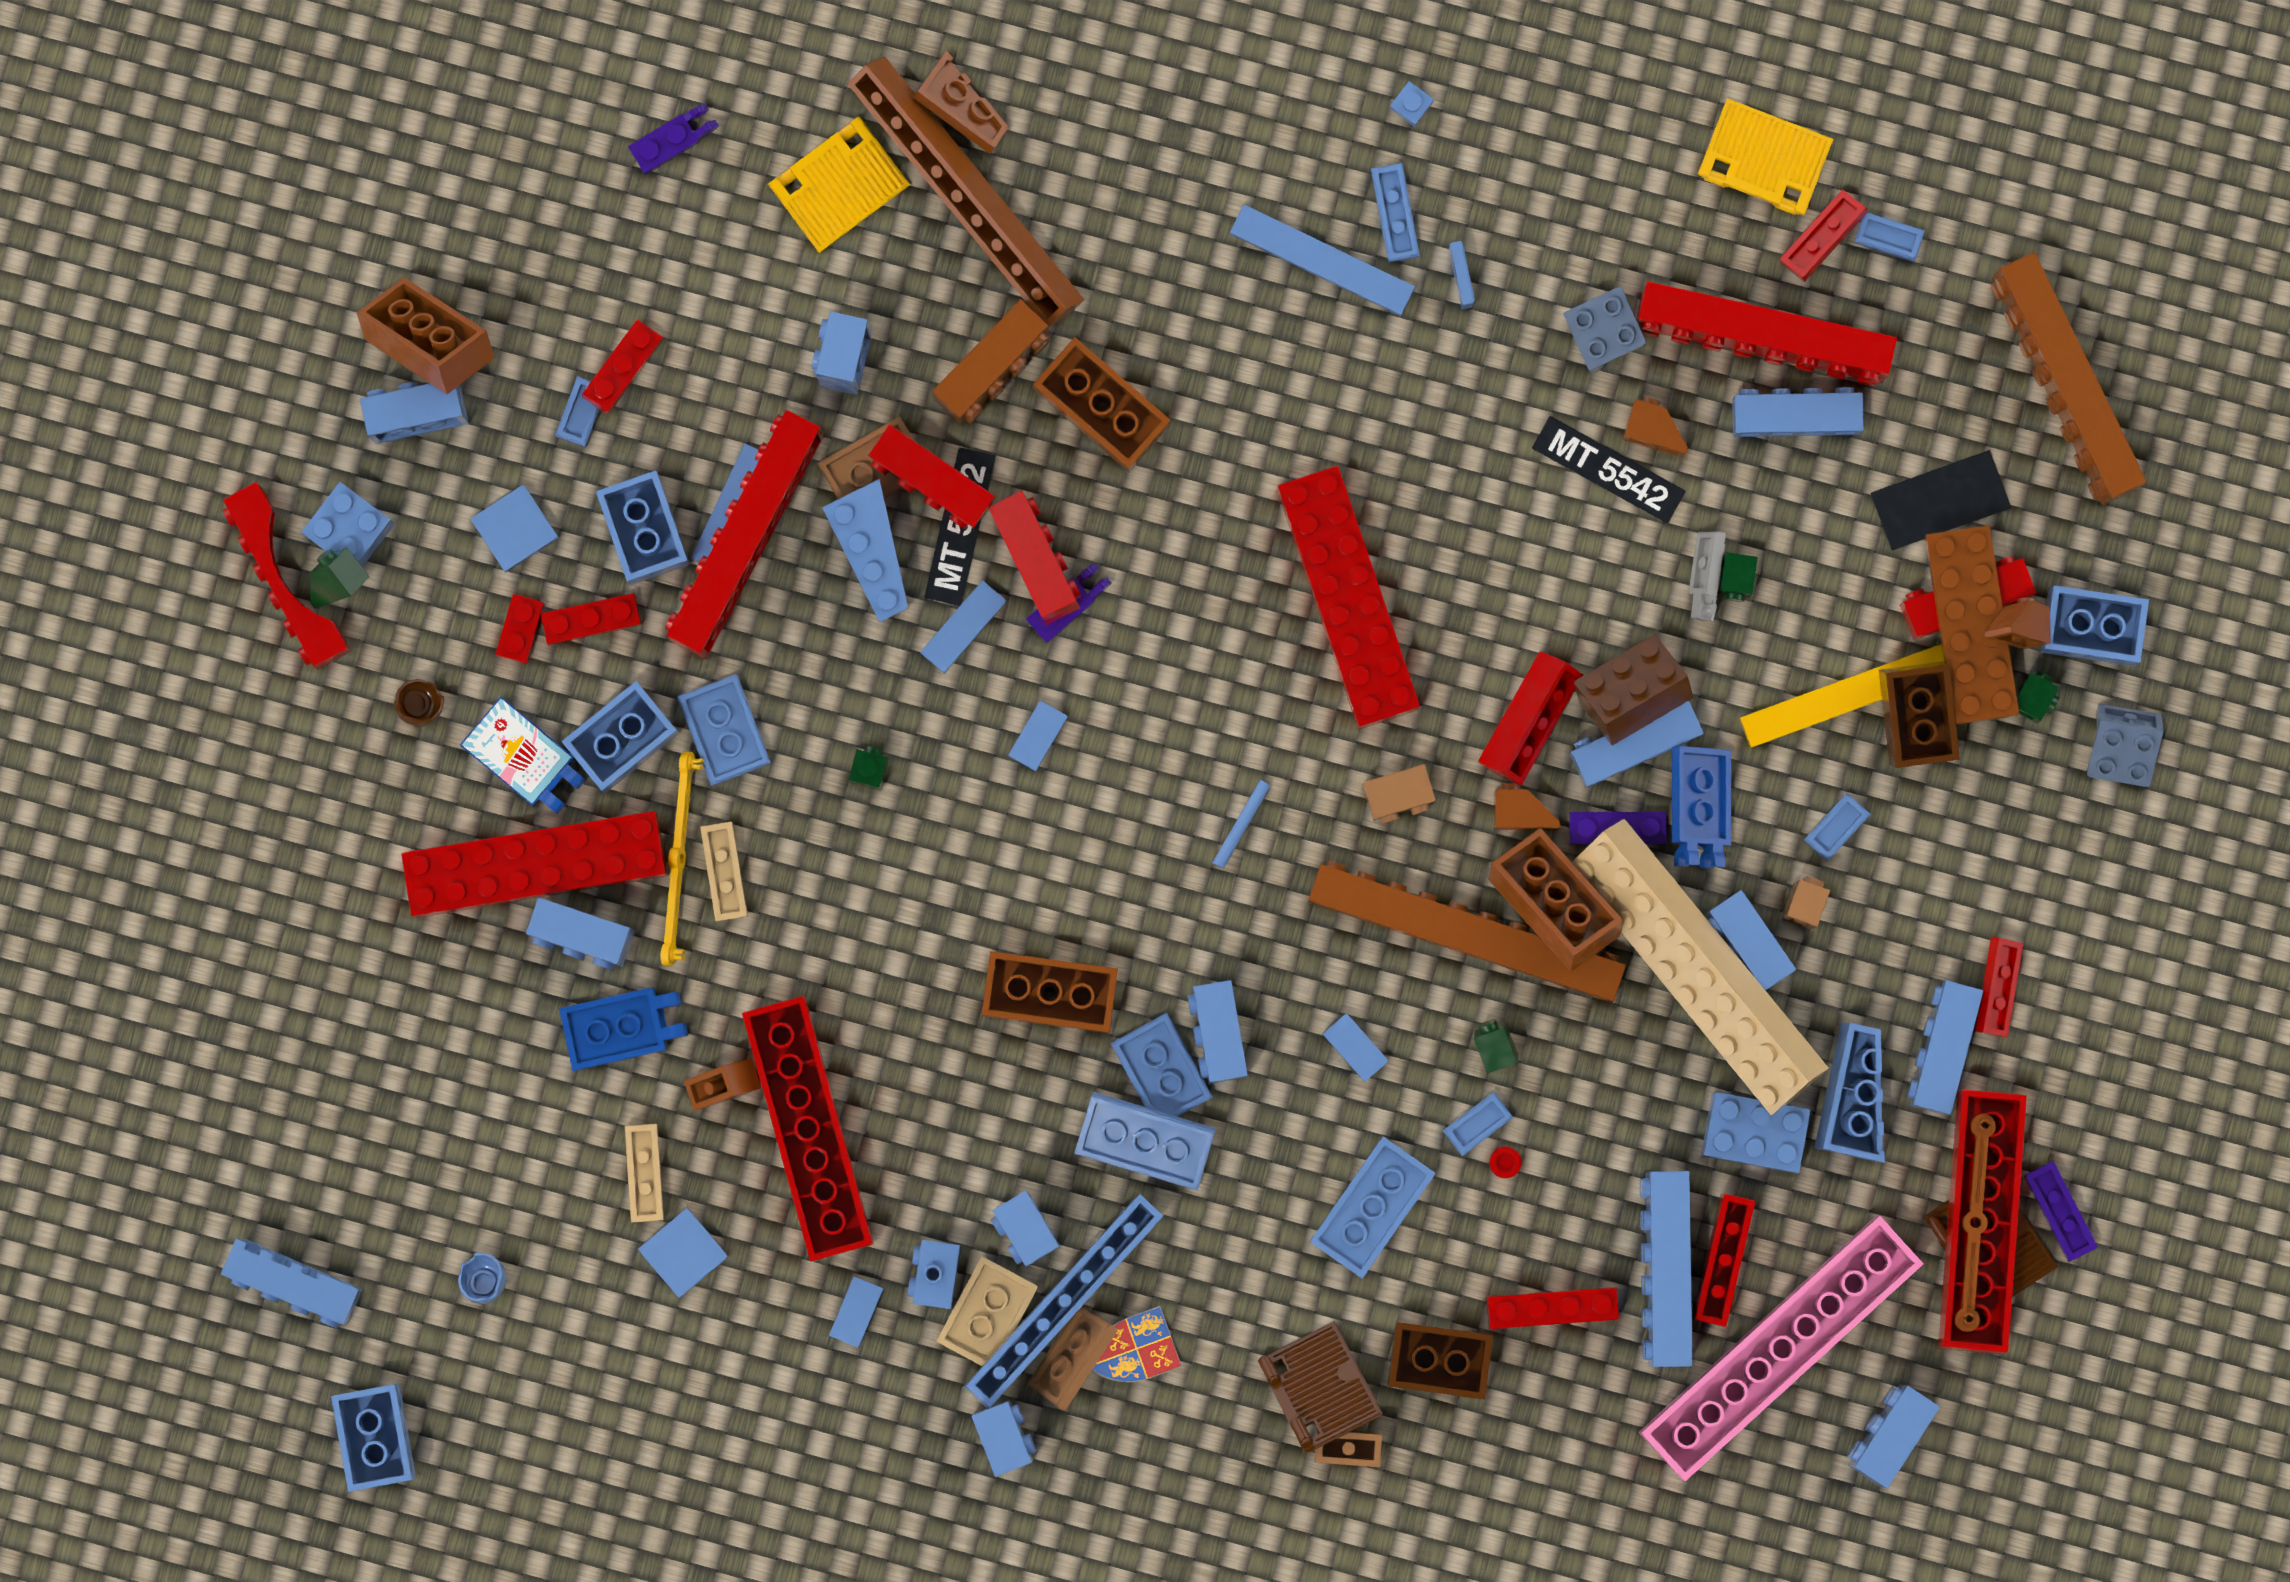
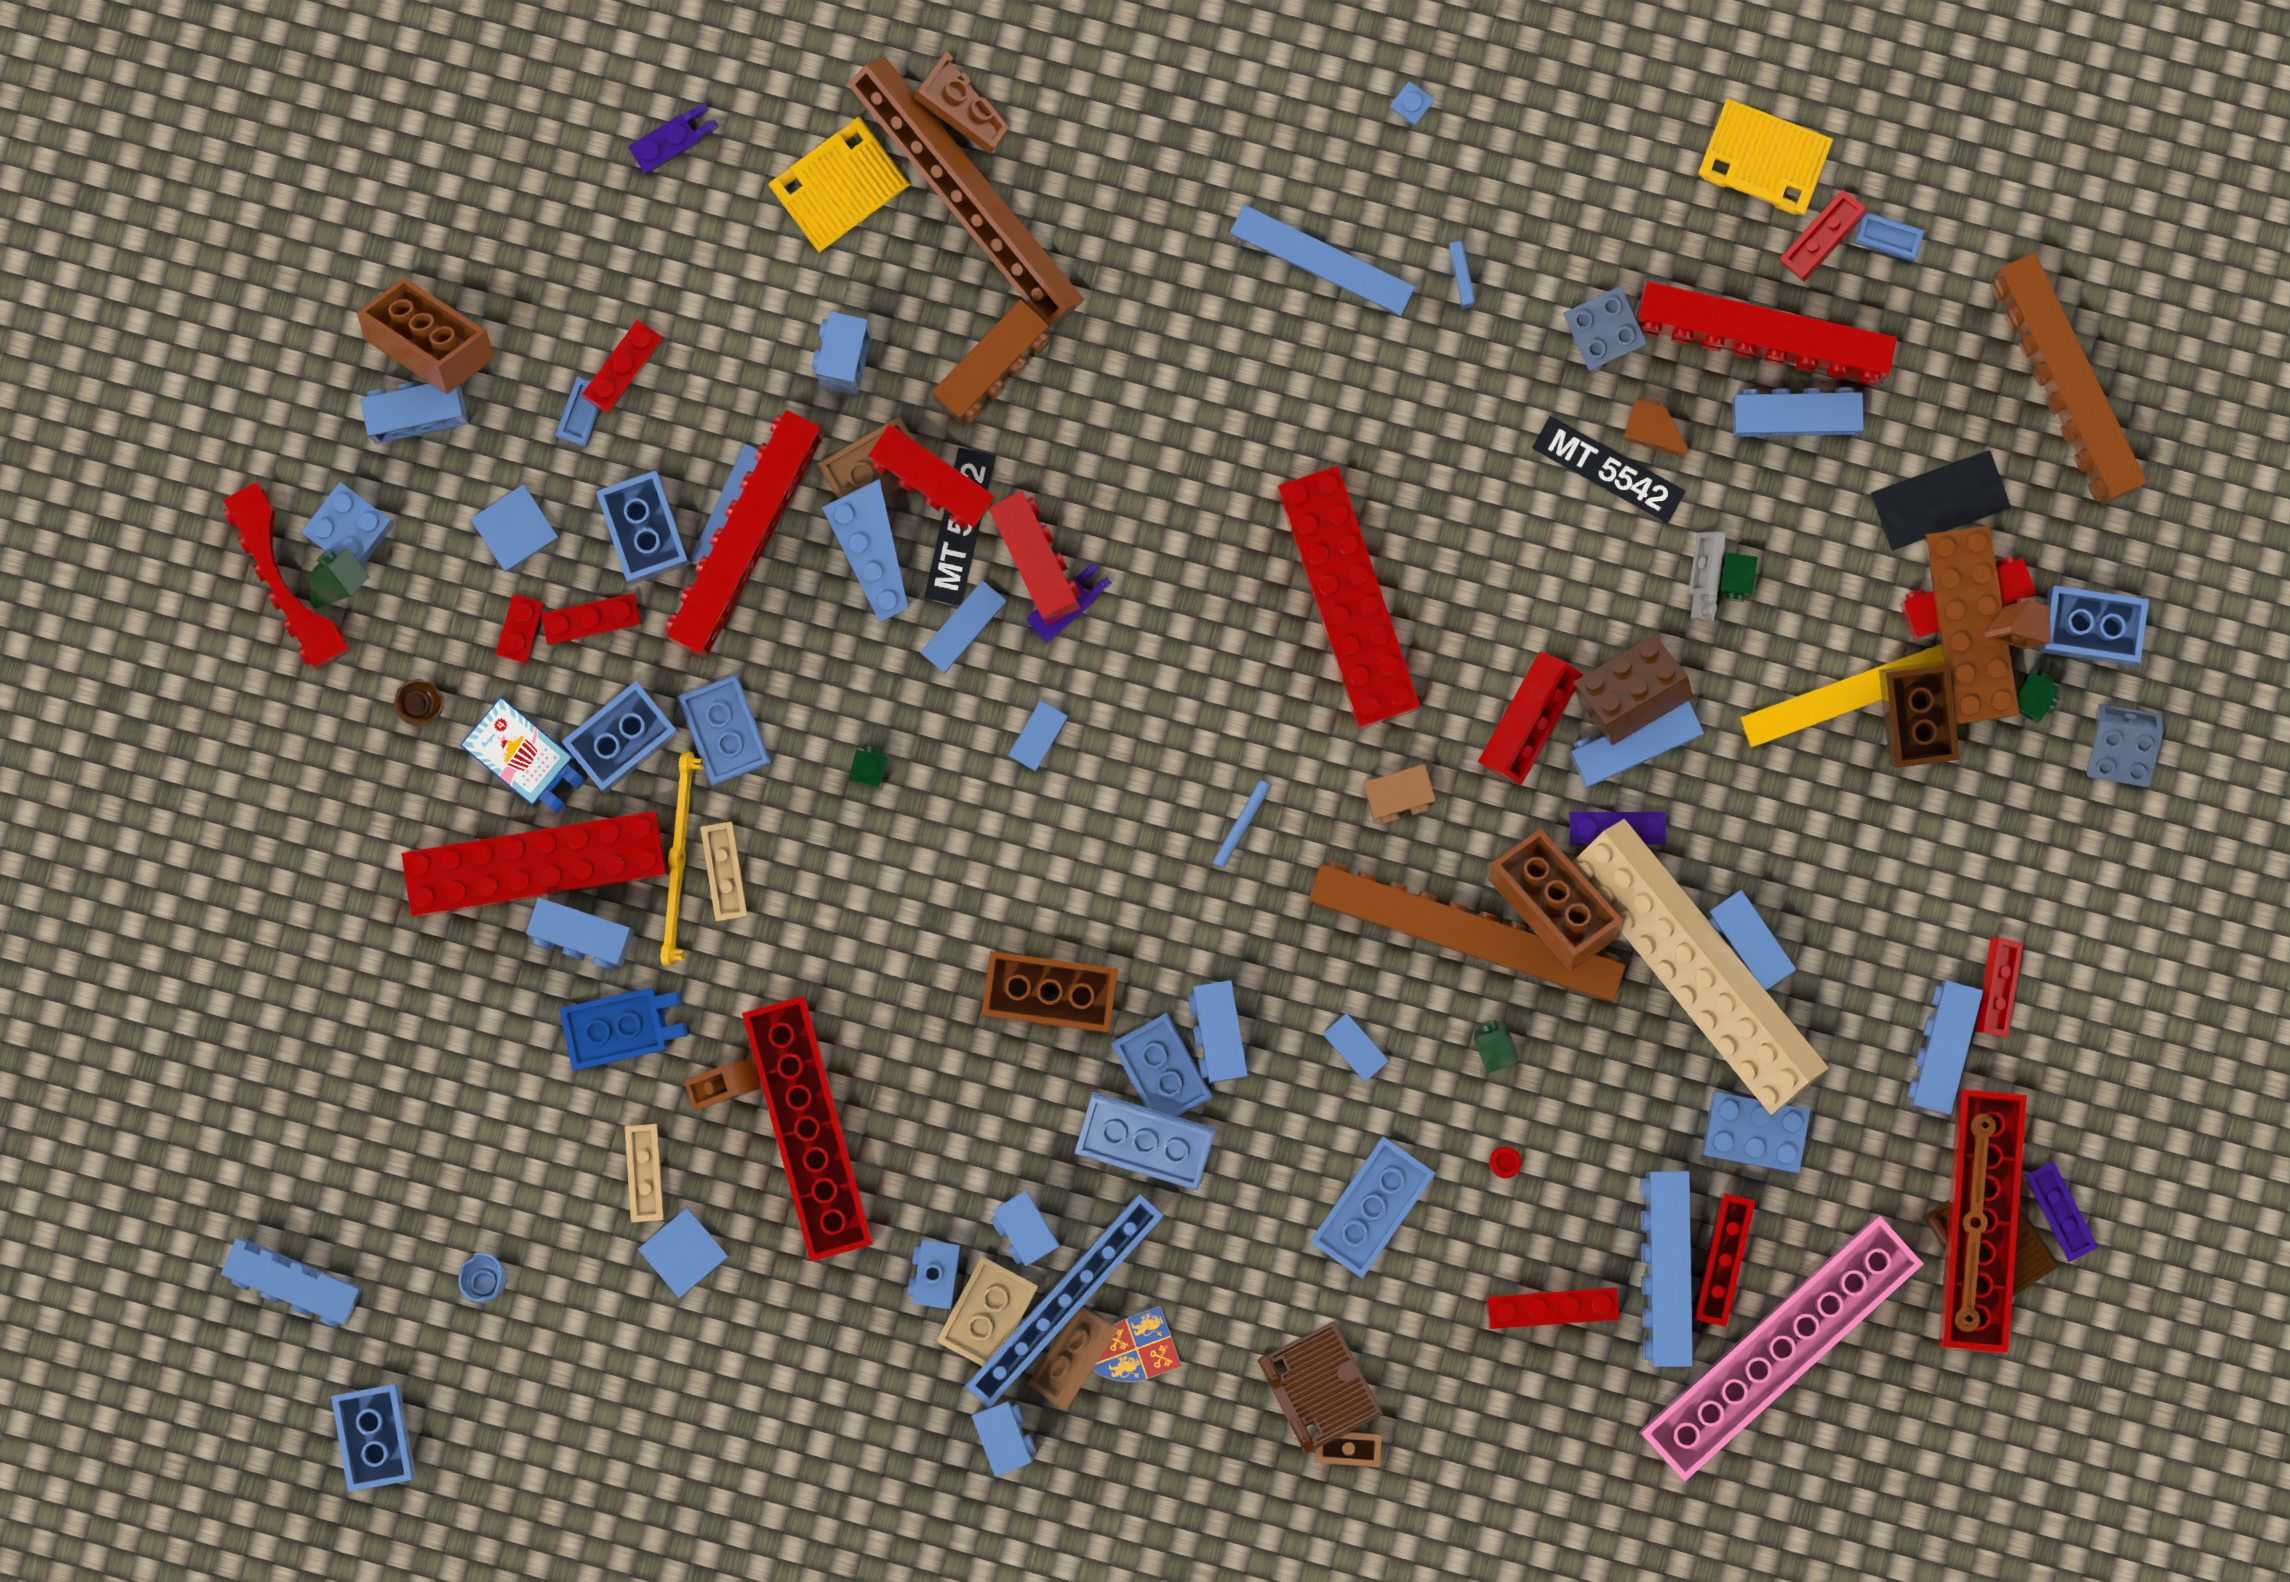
(856, 1311): medium blue tile -> none
(1079, 382): dark orange brick -> none
(1395, 213): medium blue tile -> none
(1440, 1360): reddish brown brick -> none
(1477, 1124): medium blue tile -> none
(1521, 810): dark orange slope -> none
(1701, 805): blue tile -> none
(1805, 903): medium nougat brick -> none
(1836, 827): medium blue tile -> none
(1853, 1097): medium blue wedge -> none
(1892, 1435): medium blue brick -> none

